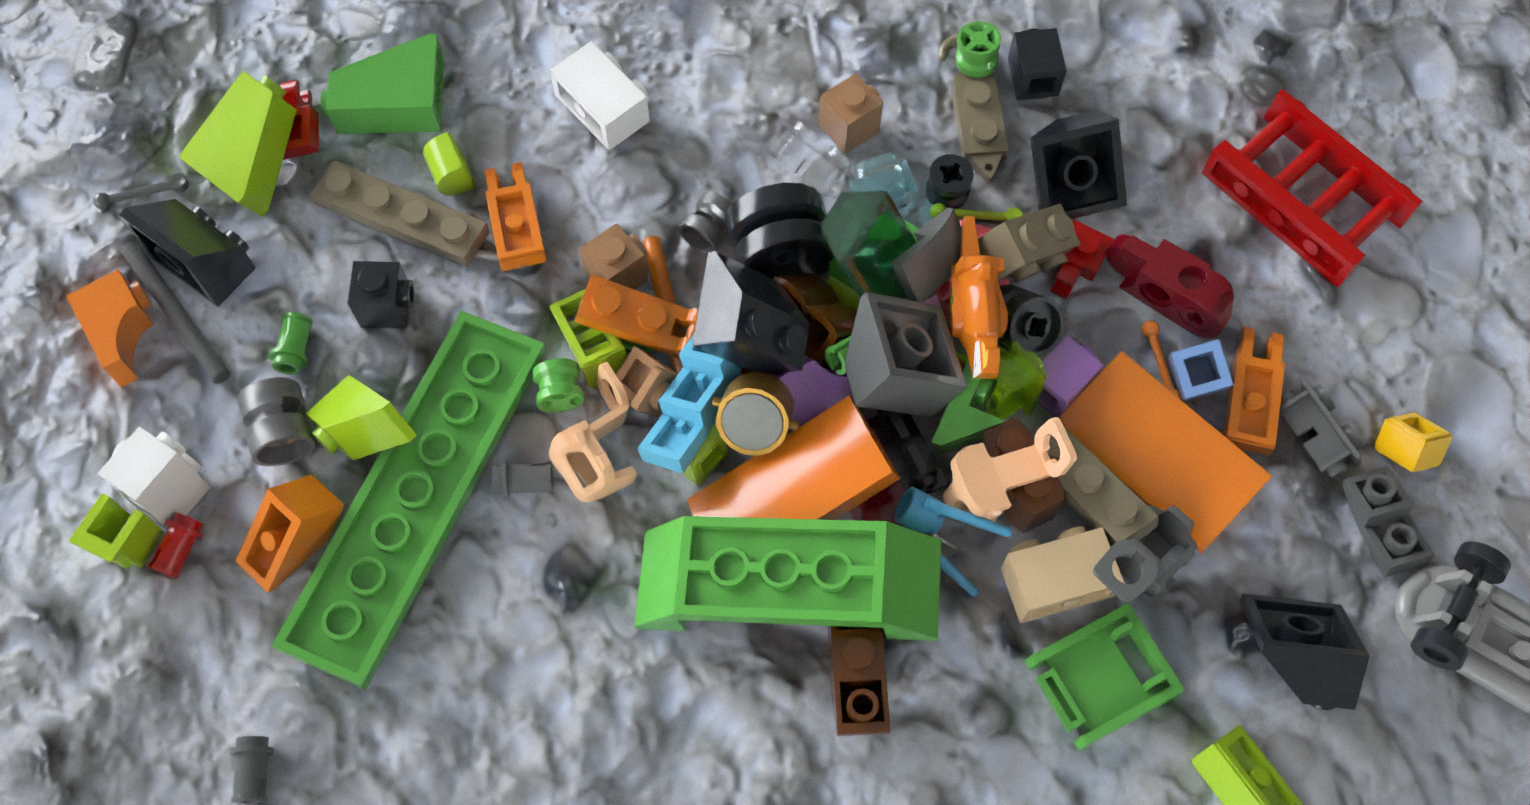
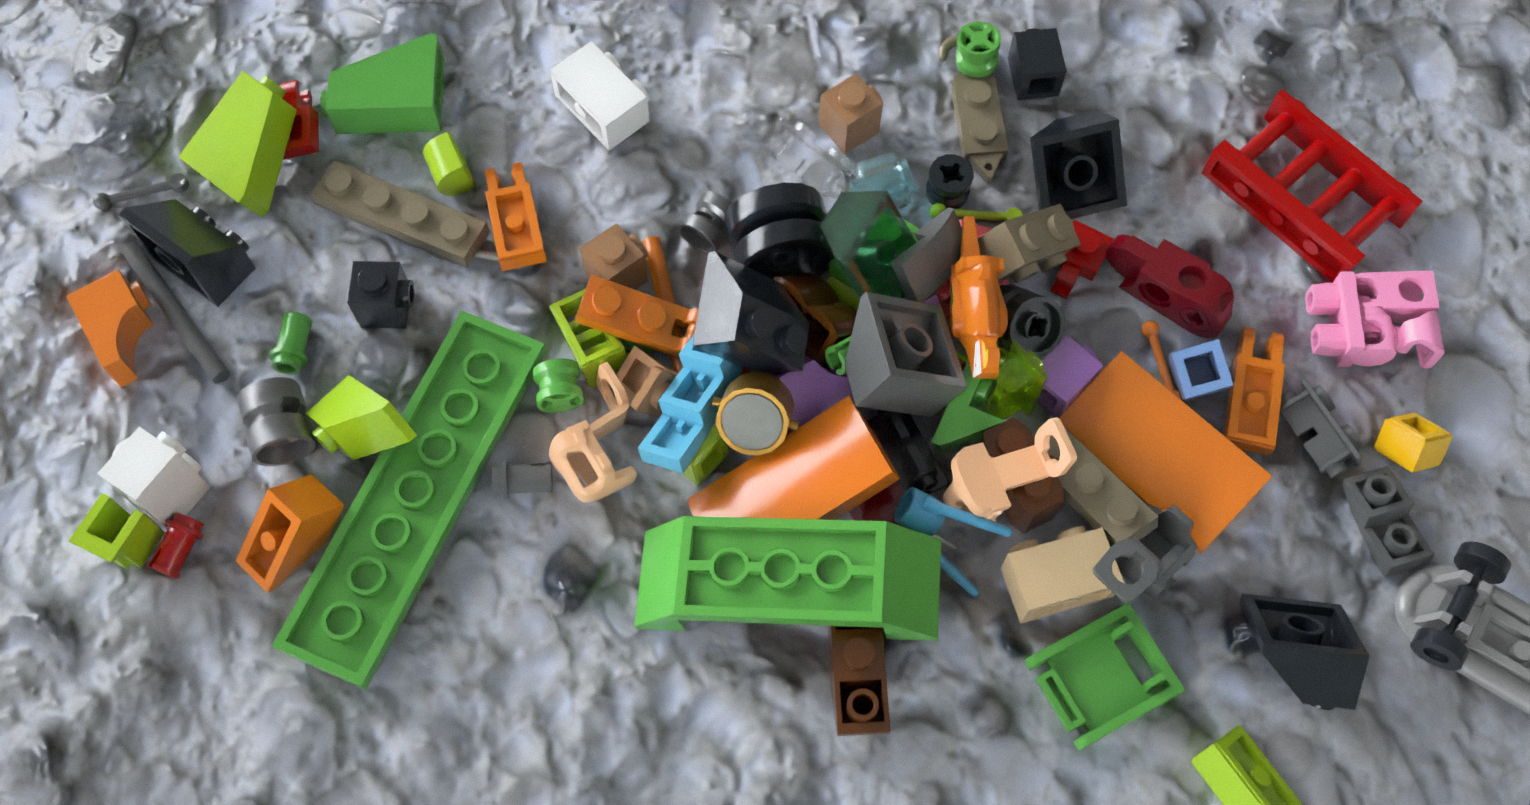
(250, 769): dark grey pin -> none
(1364, 313): none -> bright pink hips

